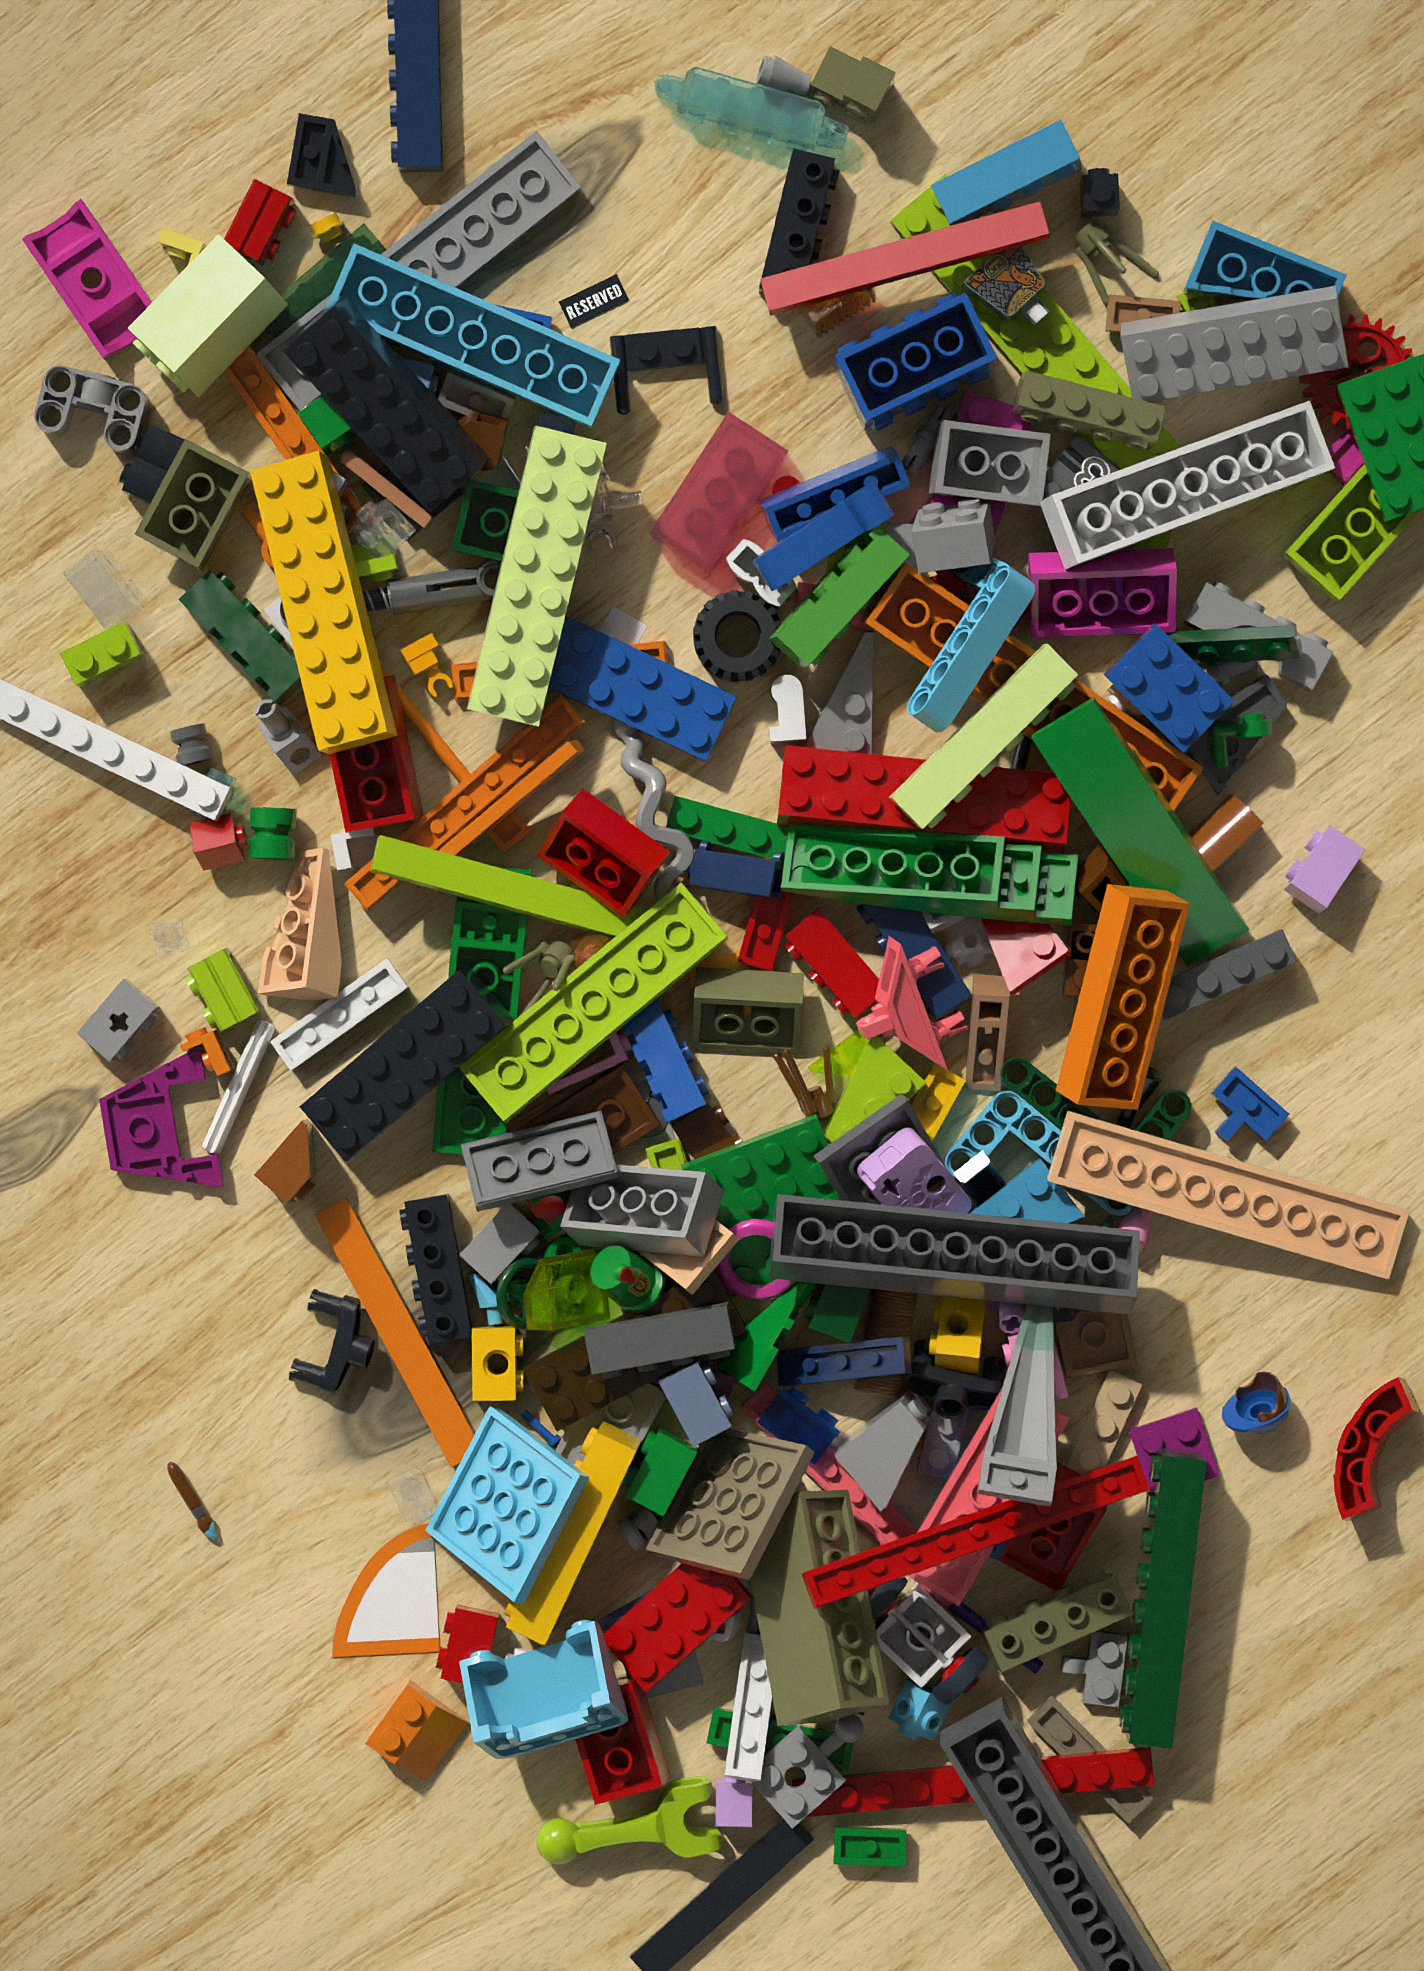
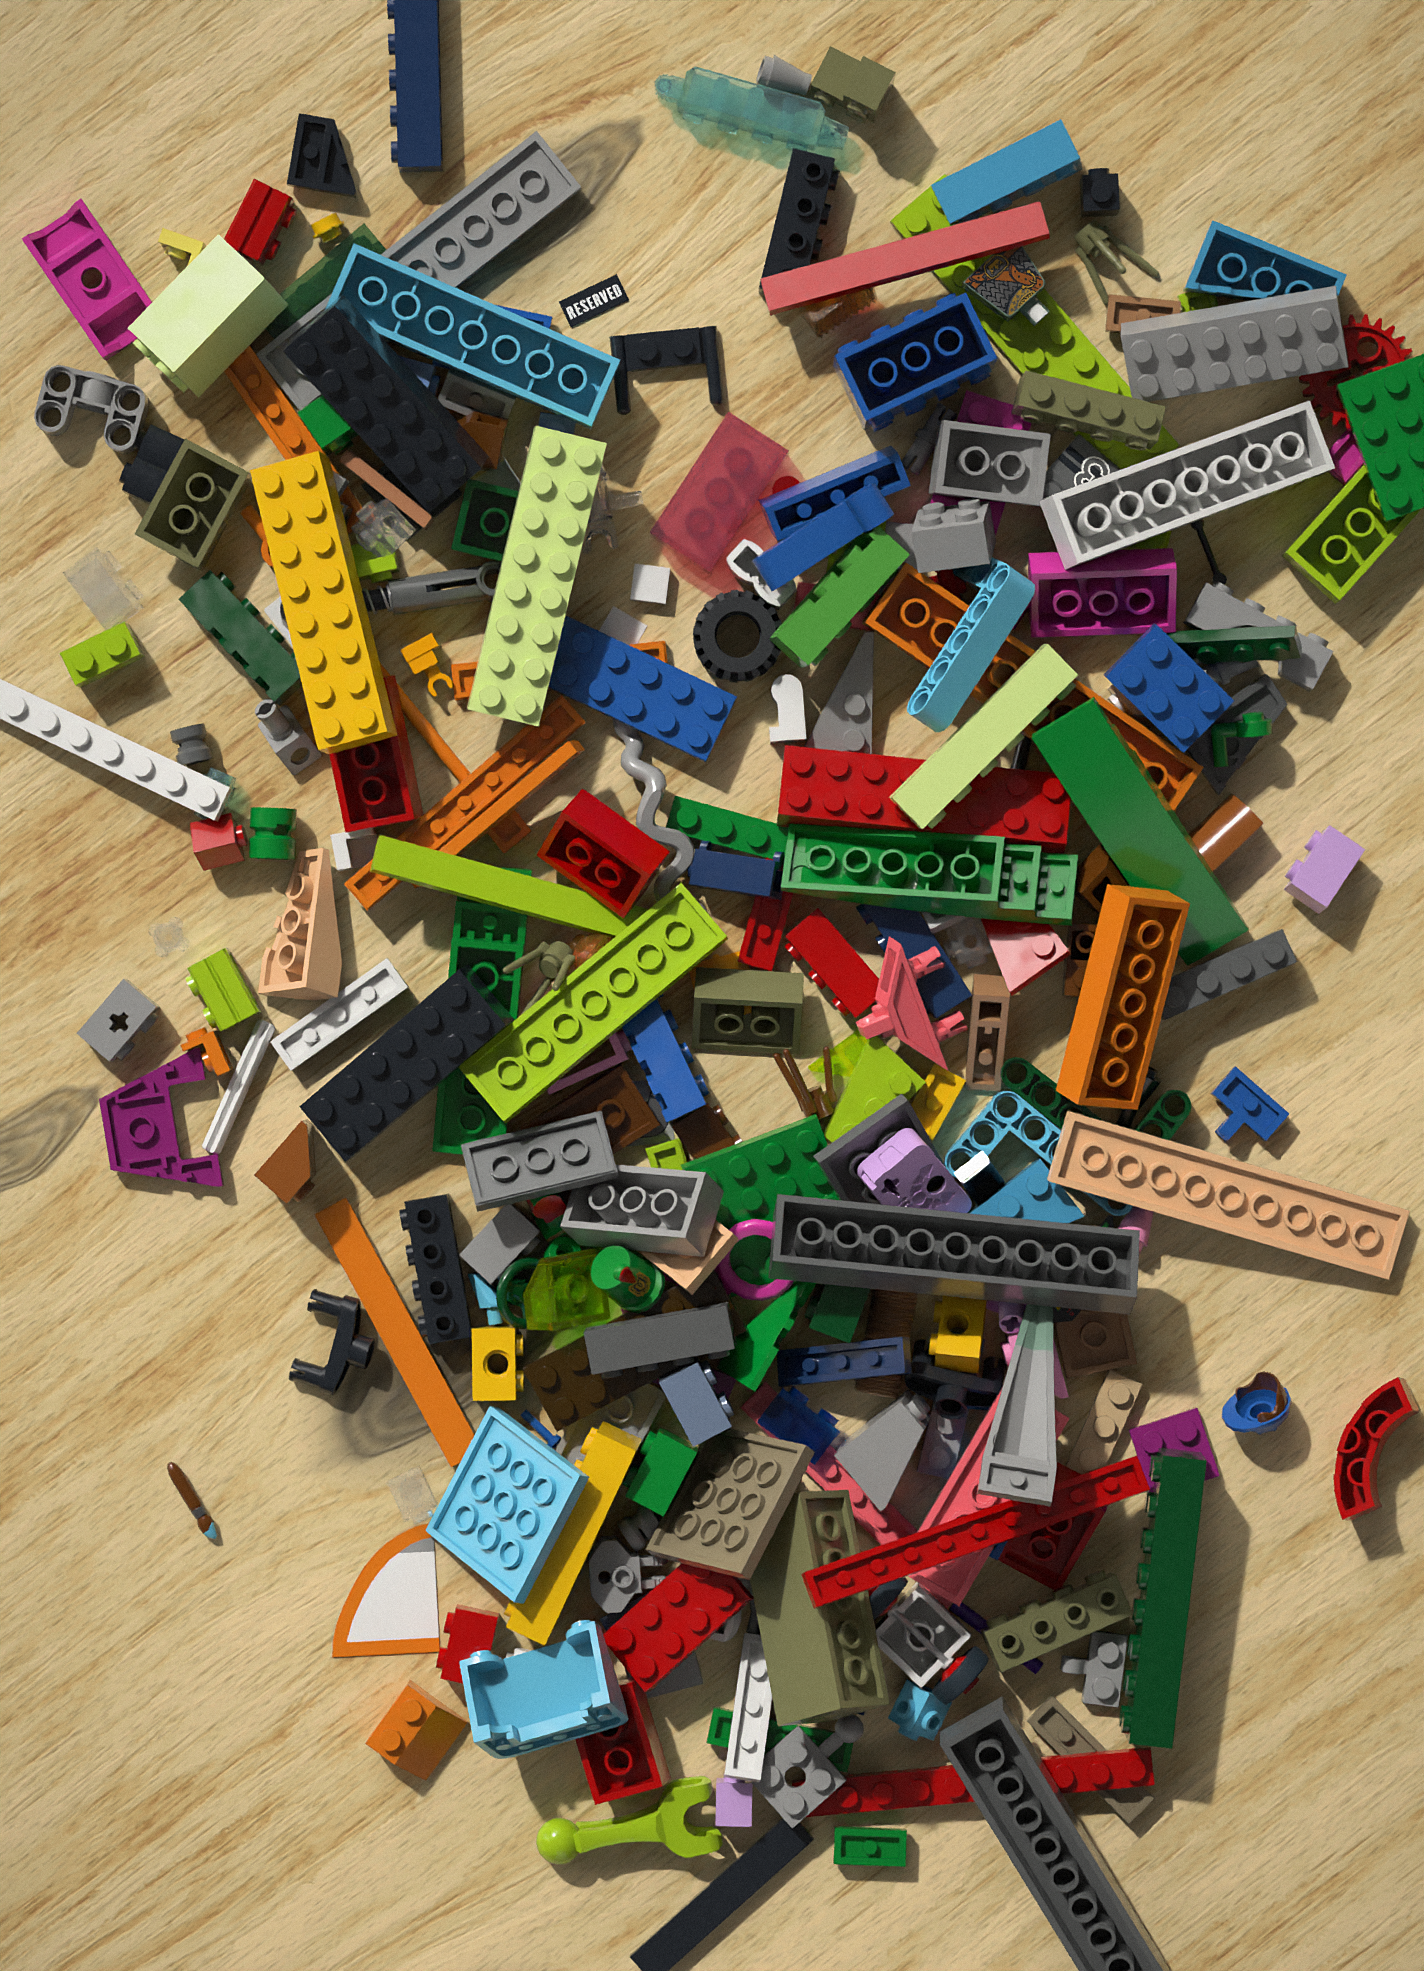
(624, 1569): none -> light grey hinge
(650, 584): none -> white tile
(1219, 577): none -> black hinge

